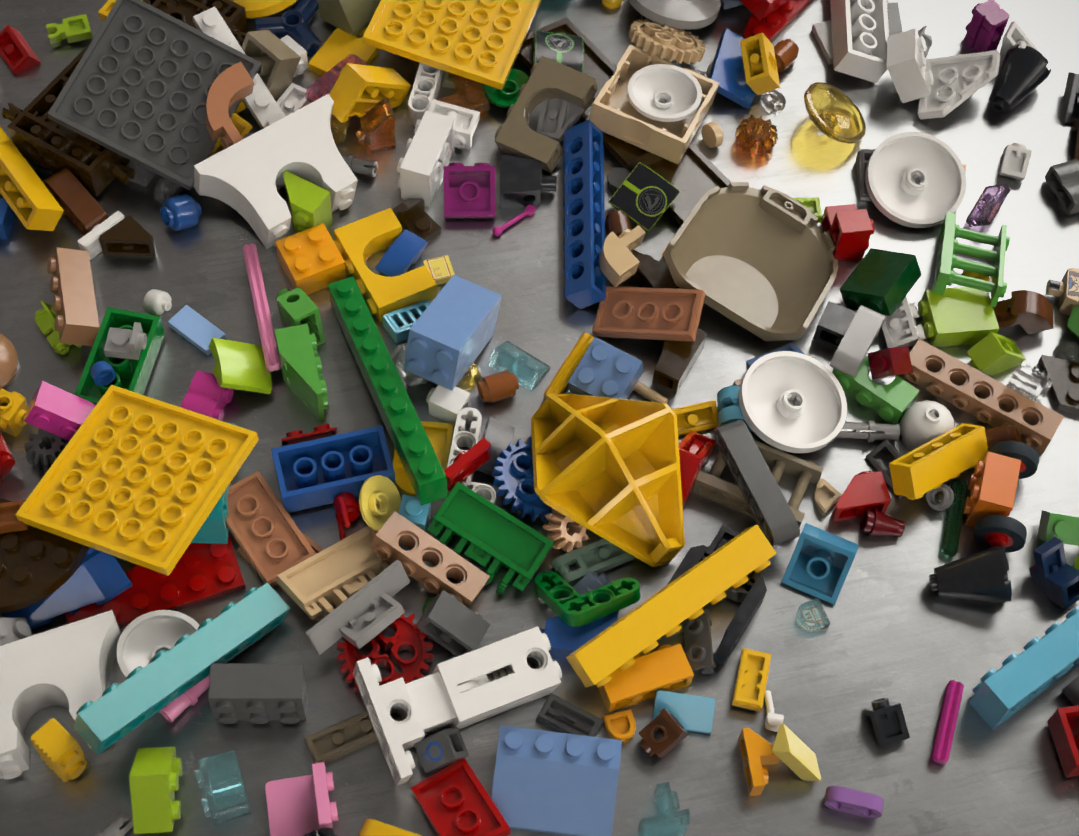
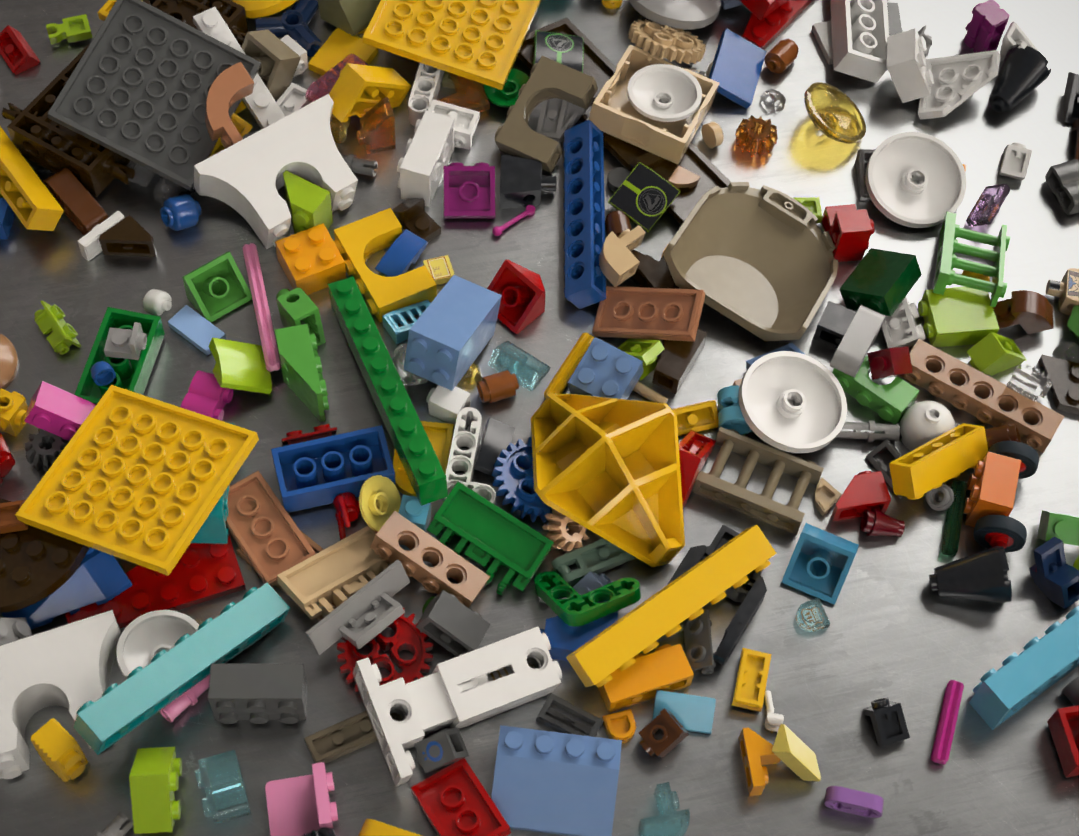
(73, 296): medium nougat brick -> none
(216, 287): none -> bright green slope
(467, 463): red plate -> none
(521, 295): none -> red slope
(644, 350): none -> lime slope
(683, 178): none -> tile
(756, 482): dark grey beam -> none
(760, 64): yellow brick -> none

